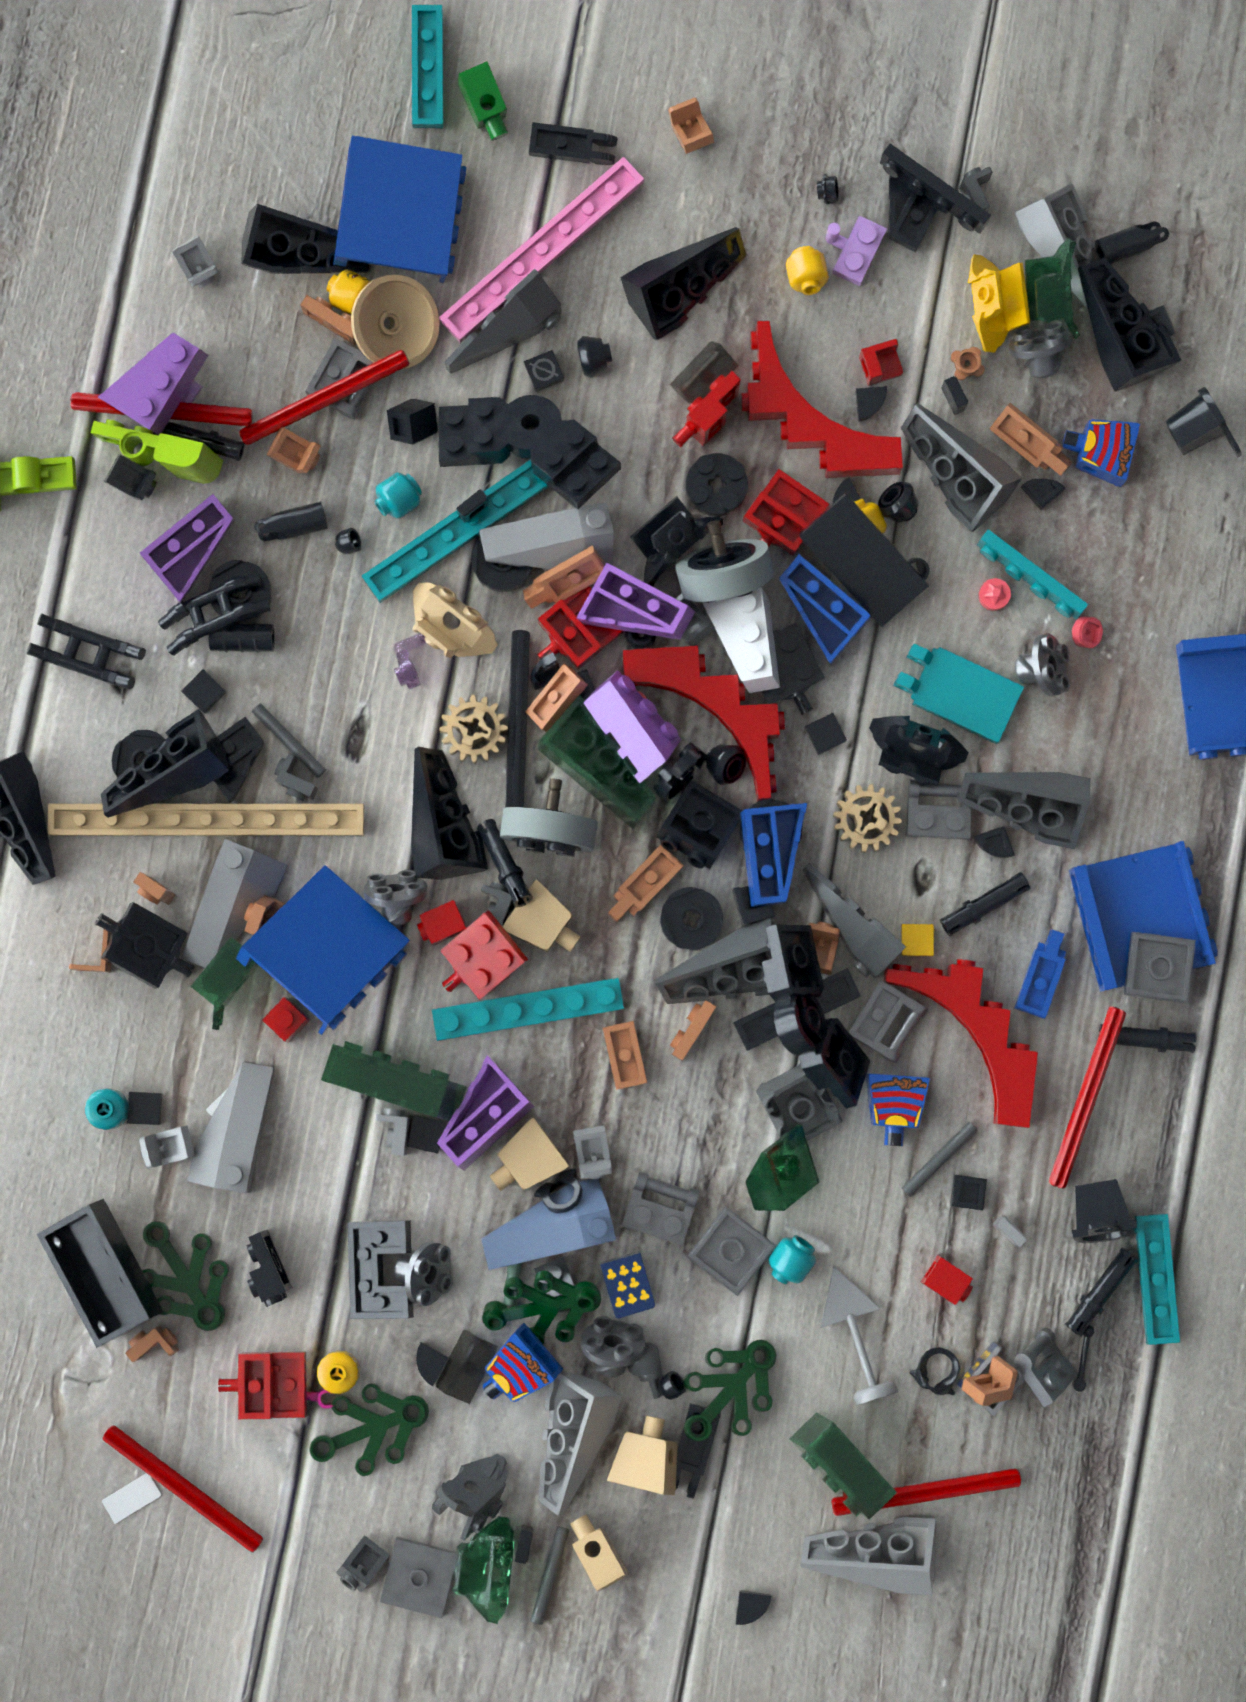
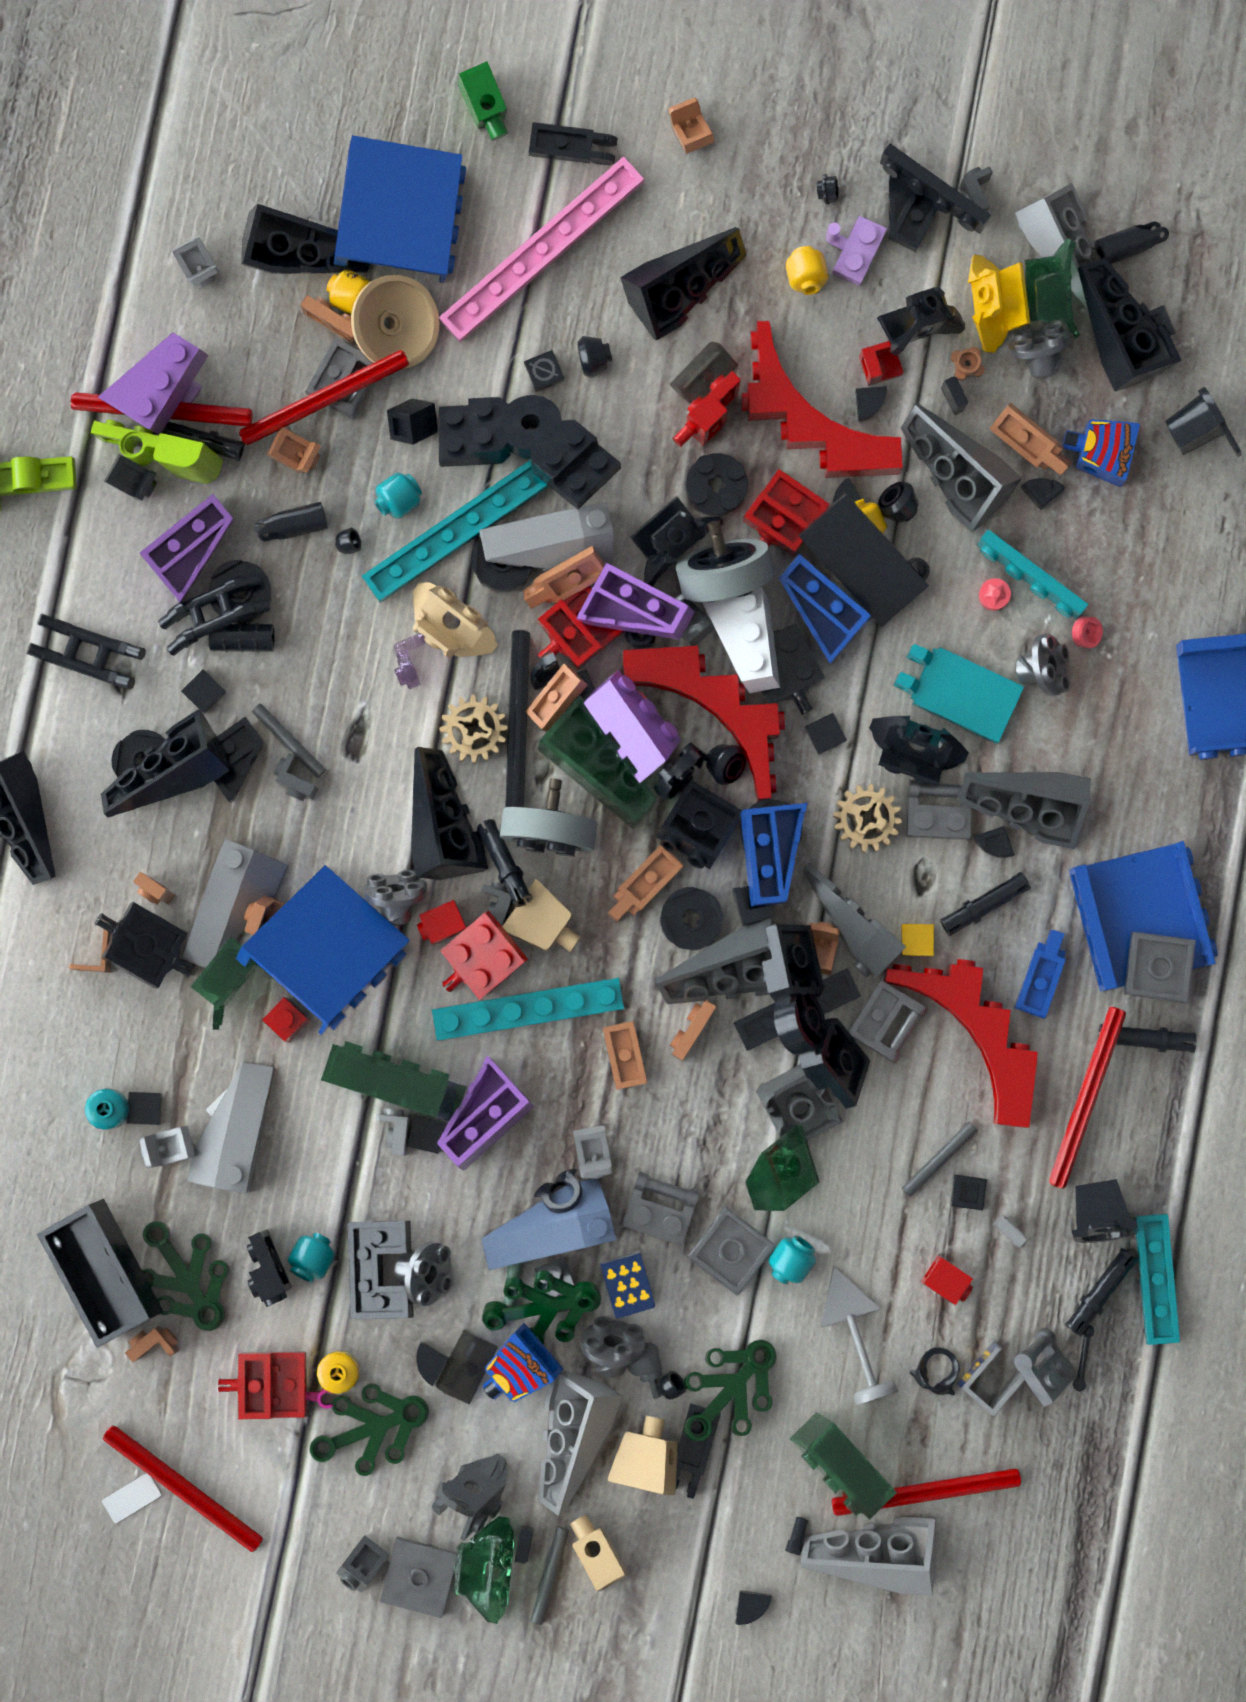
(209, 820): tan plate -> none
(311, 1257): none -> teal head
(427, 66): teal plate -> none
(472, 506): black tile -> none
(526, 313): dark grey wedge -> none
(528, 1158): tan torso -> none
(795, 1544): none -> black piece
(896, 1103): torso -> none
(924, 316): none -> black piece
(993, 1386): nougat bracket -> none

